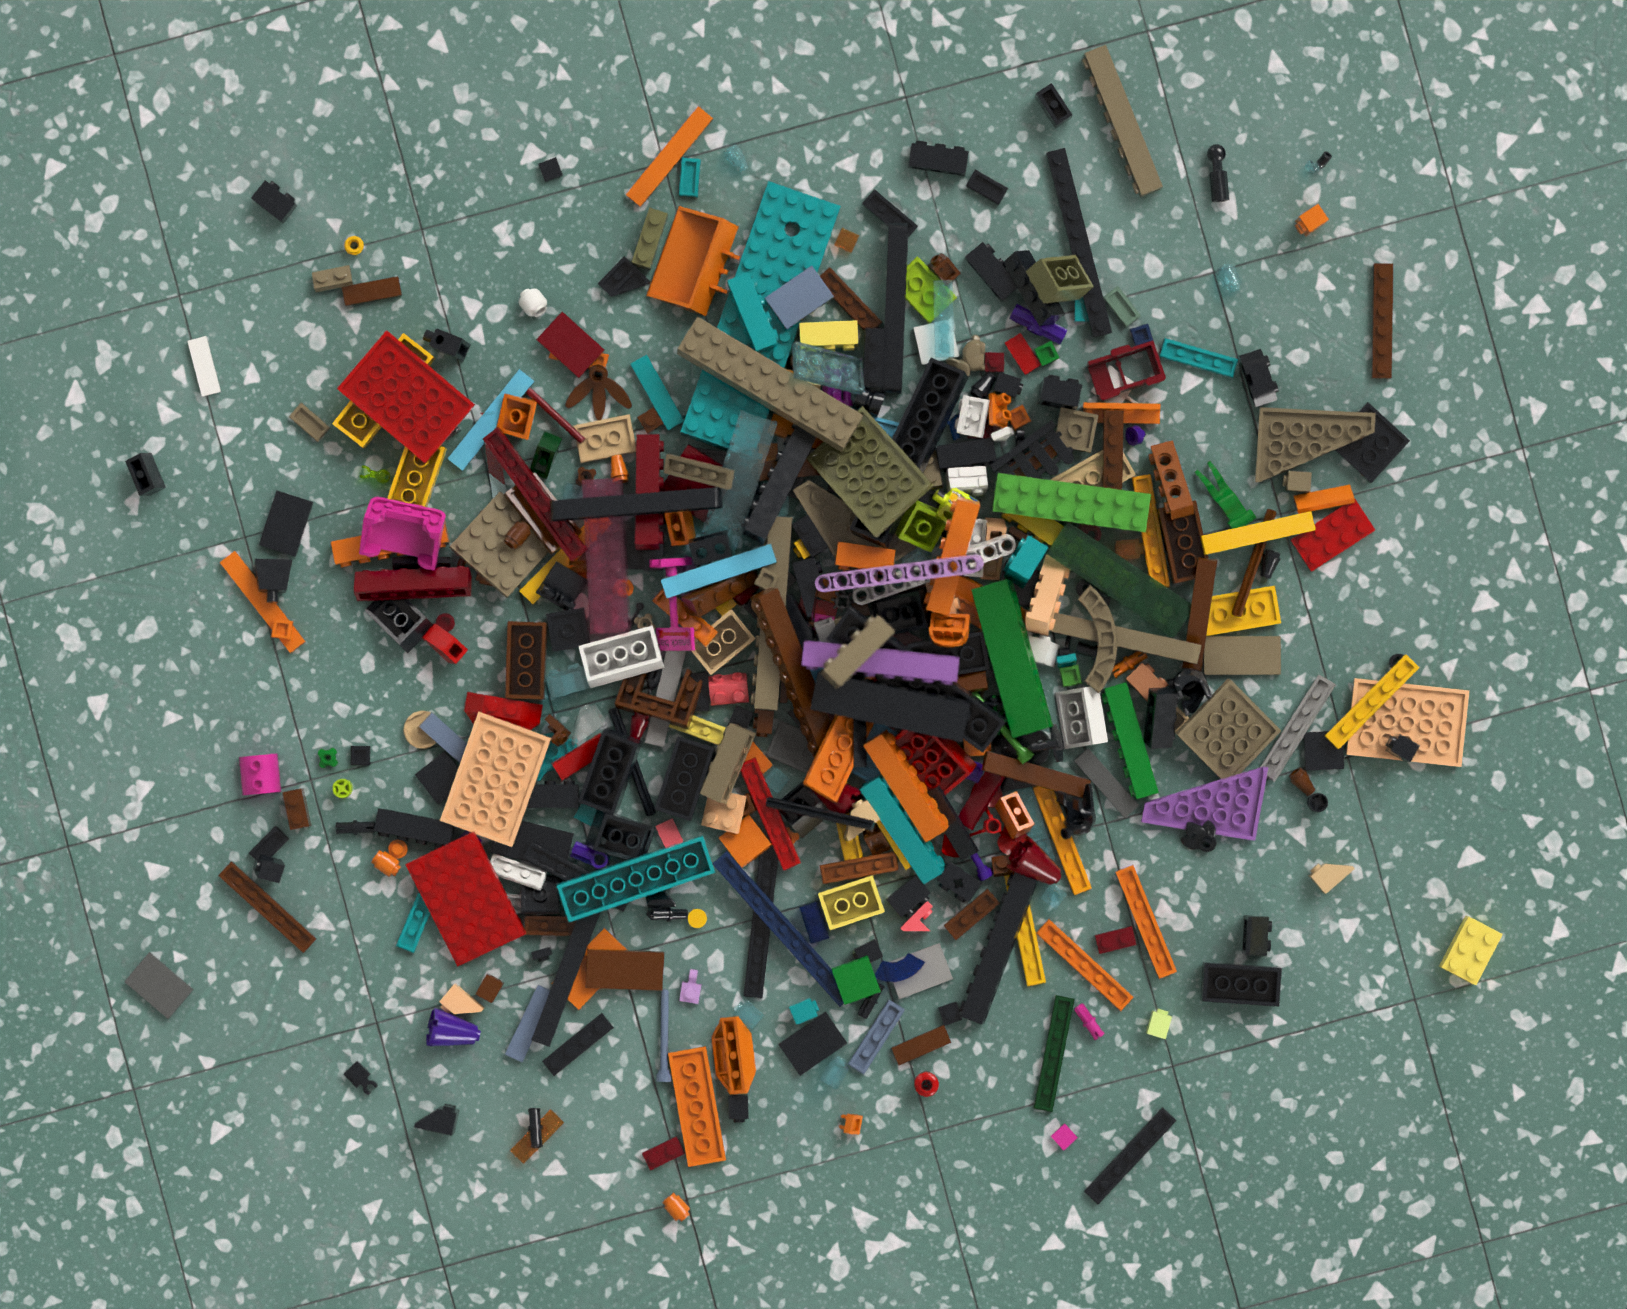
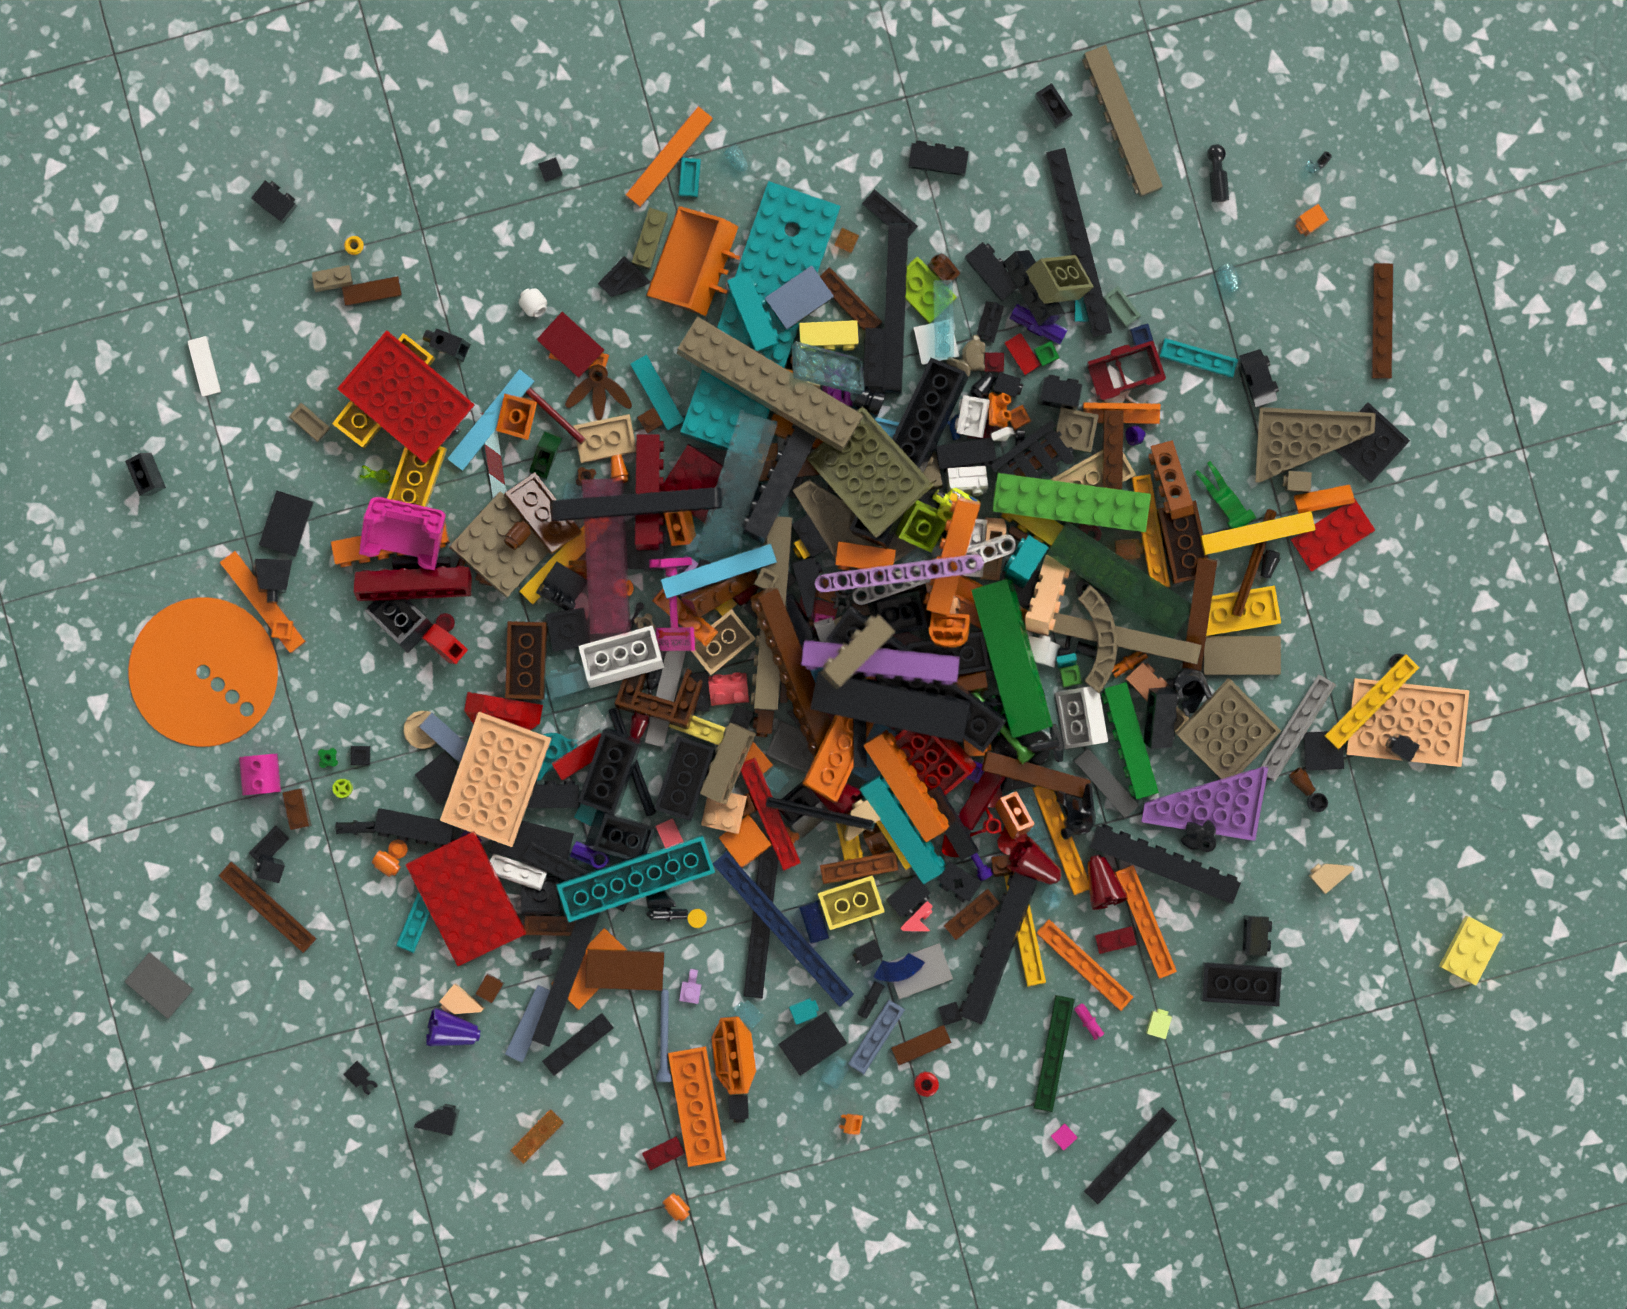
(166, 665): none -> orange piece
(533, 492): dark red plate -> none
(535, 1127): black pin -> none
(560, 732): reddish brown bracket -> none
(698, 471): dark tan plate -> none
(709, 542): black brick -> none
(856, 980): green tile -> none
(986, 187): black tile -> none
(990, 321): none -> black hinge
(1103, 884): none -> dark red cone
(1164, 864): none -> black brick

